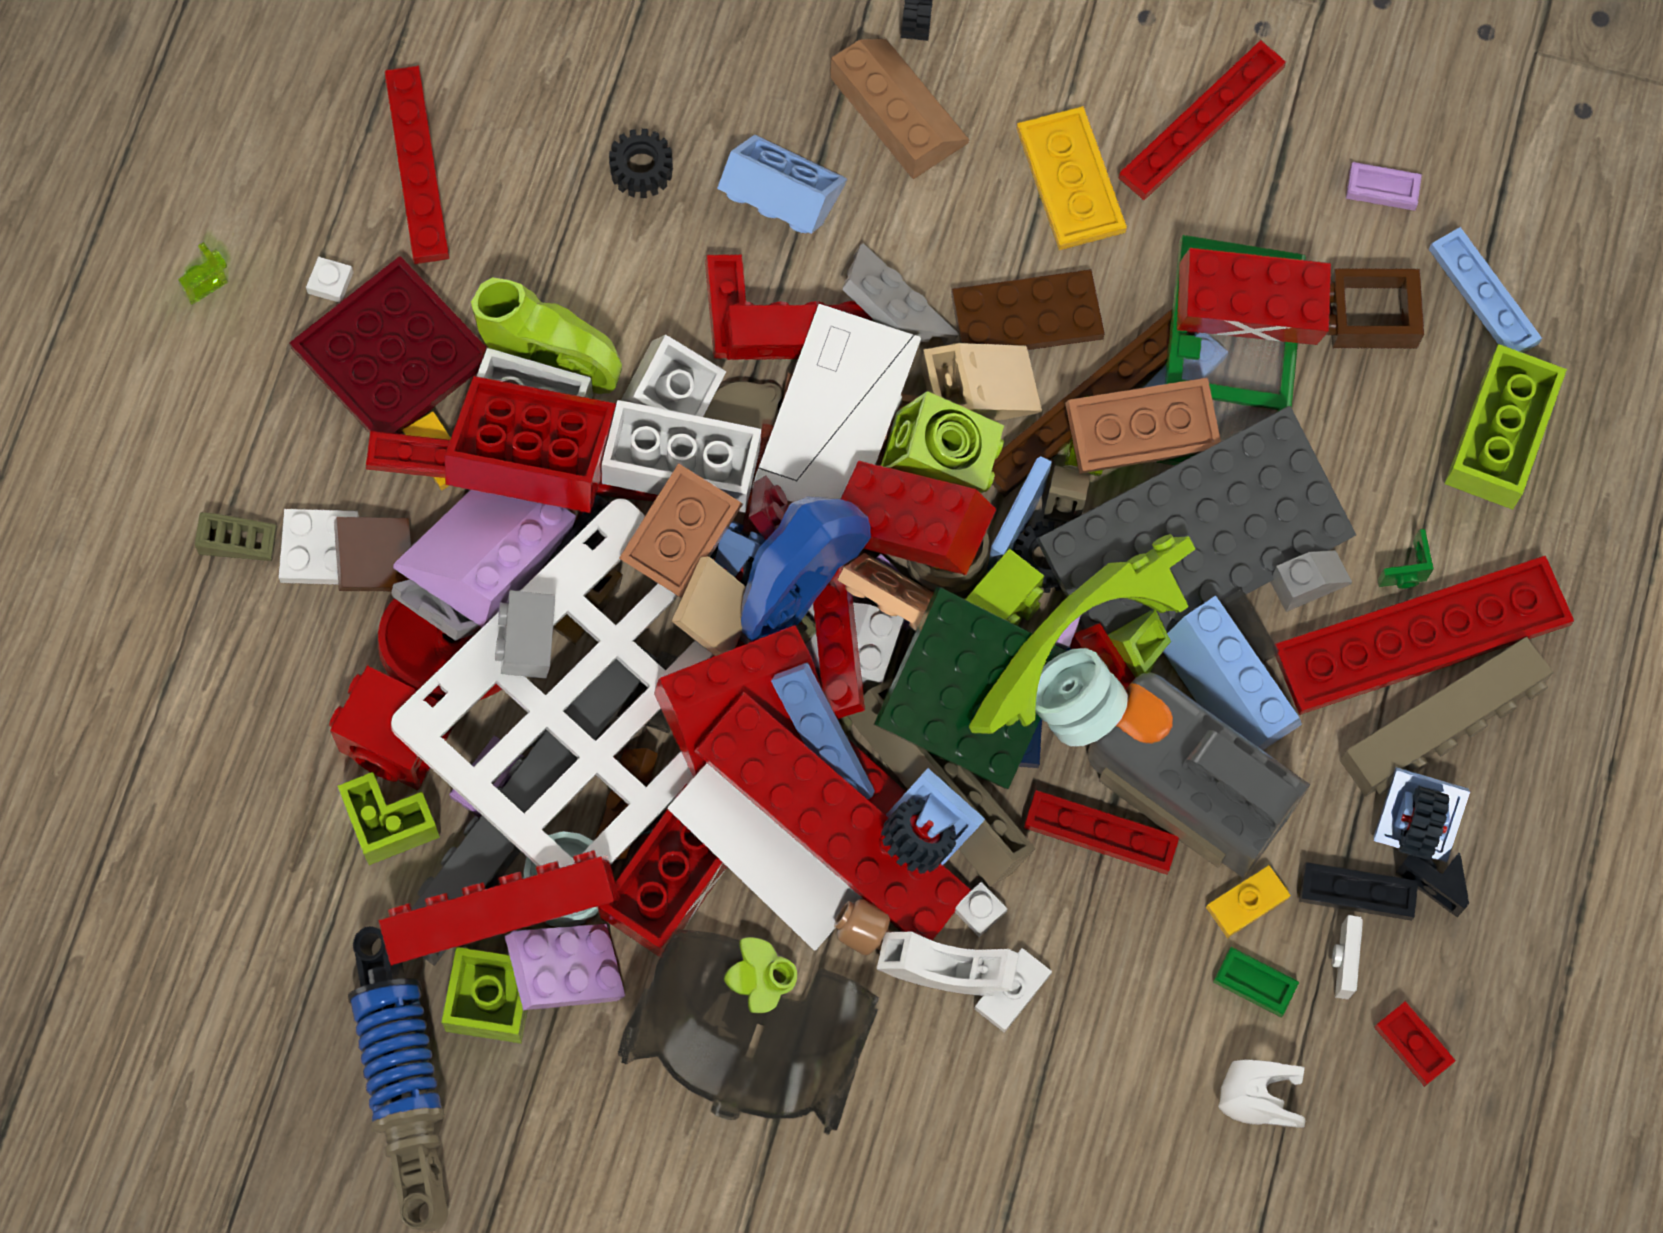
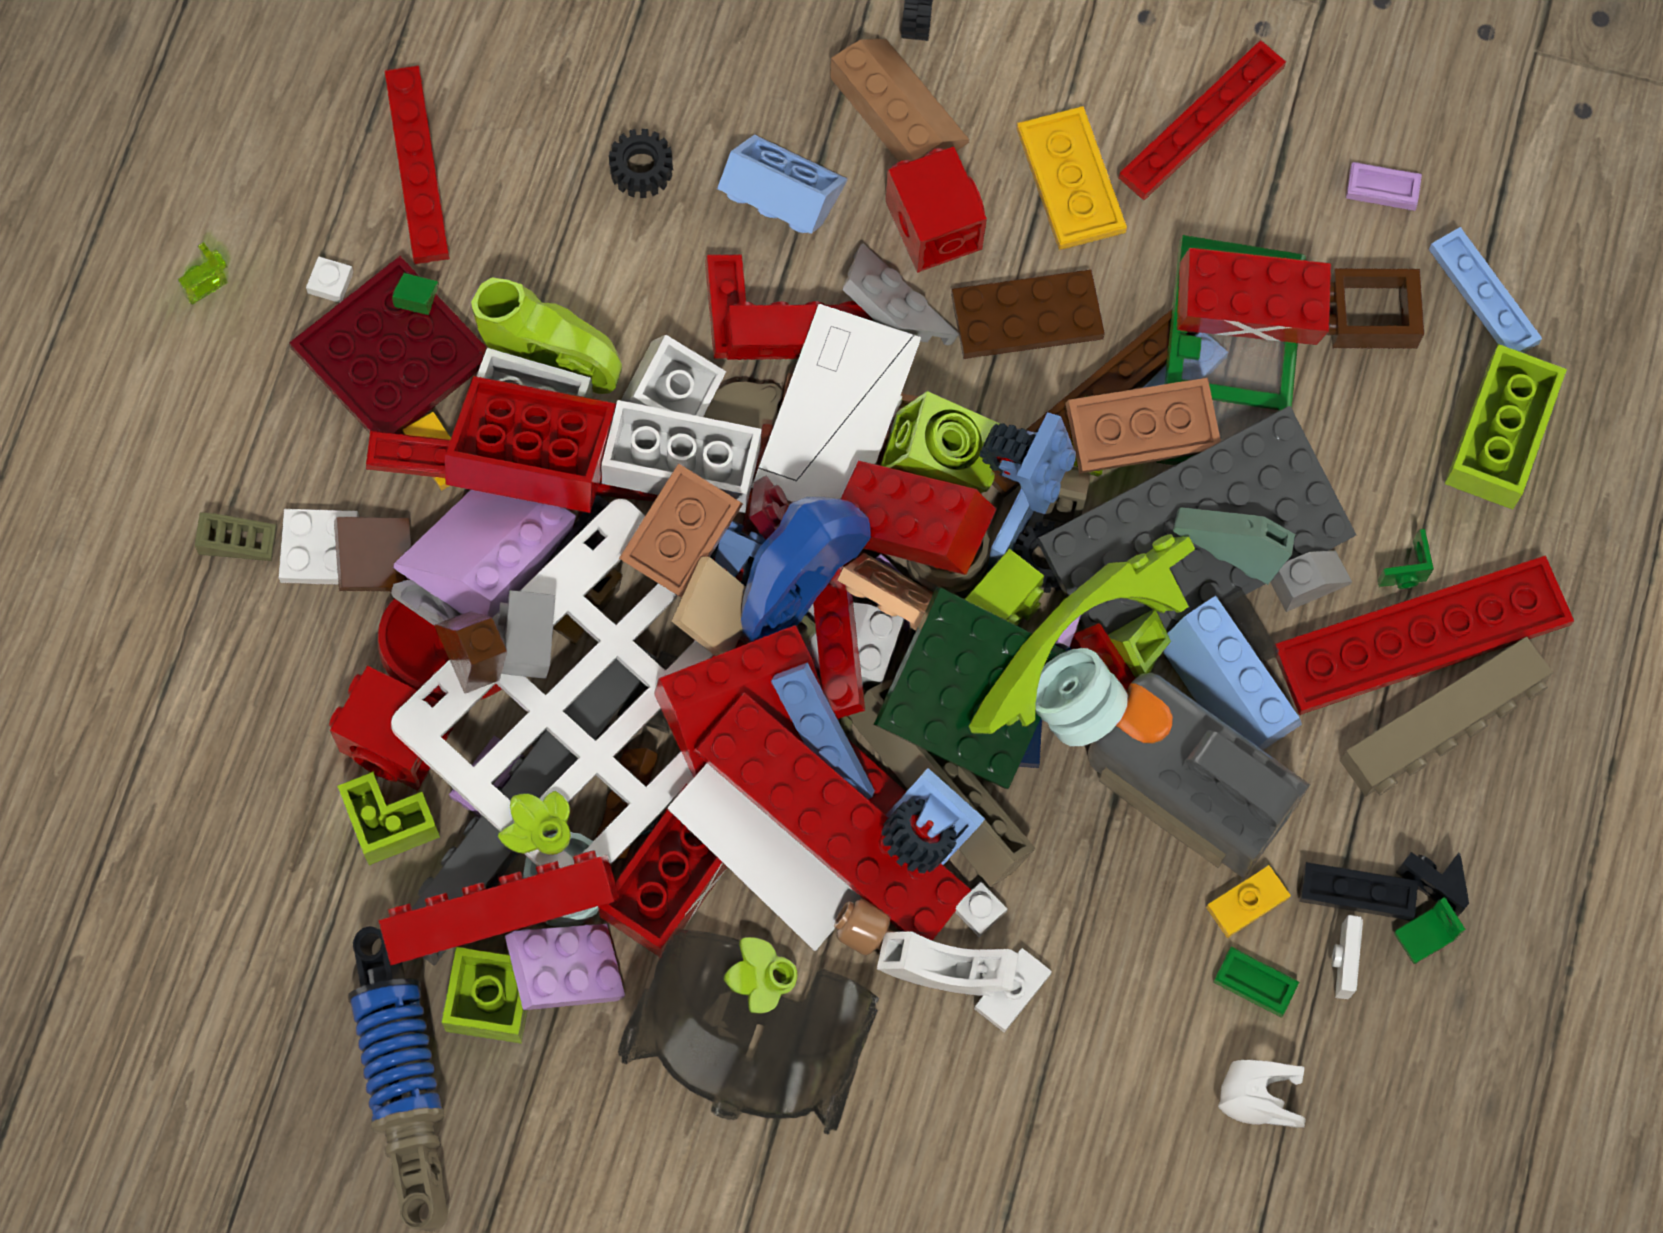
(415, 293): none -> green slope
(473, 649): none -> reddish brown slope
(533, 820): none -> lime plate
(936, 208): none -> red brick
(983, 378): tan slope -> none
(1032, 458): none -> medium blue plate
(1101, 832): red plate -> none
(1242, 540): none -> sand green slope
(1414, 1043): red plate -> none
(1421, 815): plate -> none
(1430, 932): none -> green bracket

